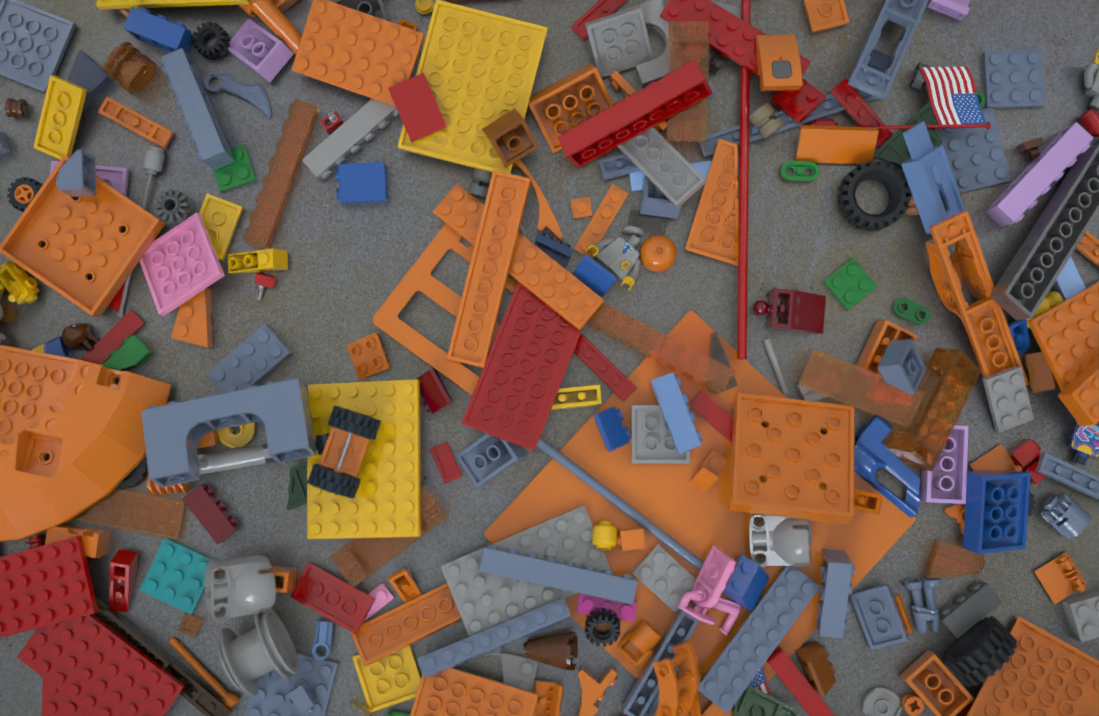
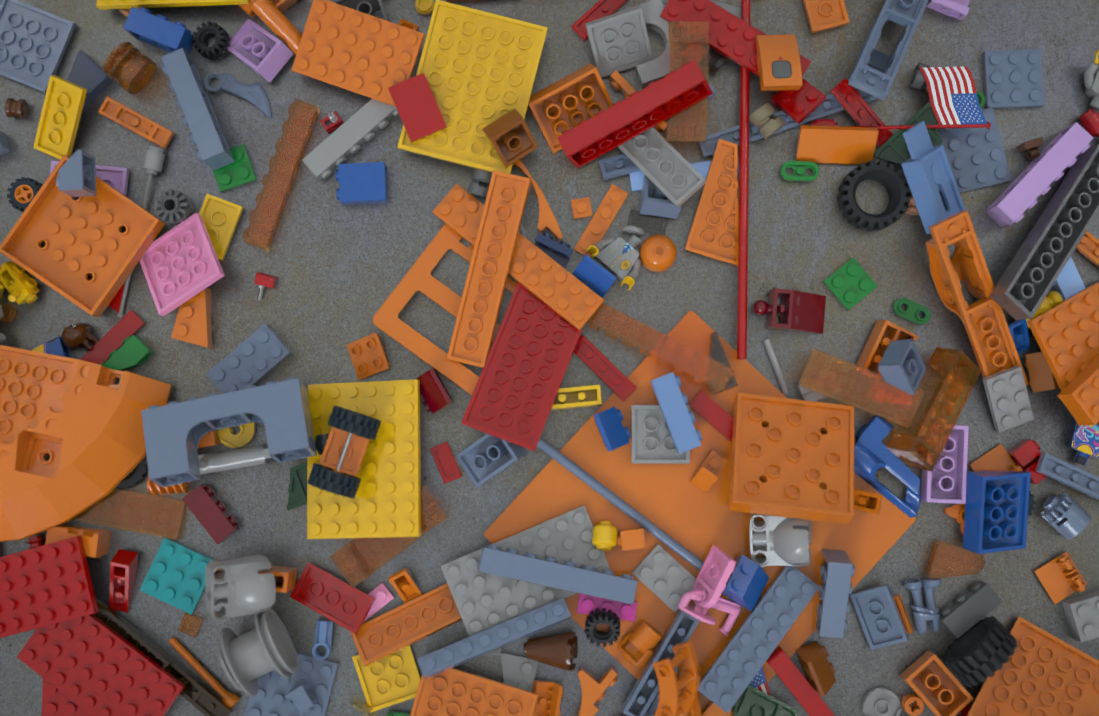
(258, 261): yellow slope -> none

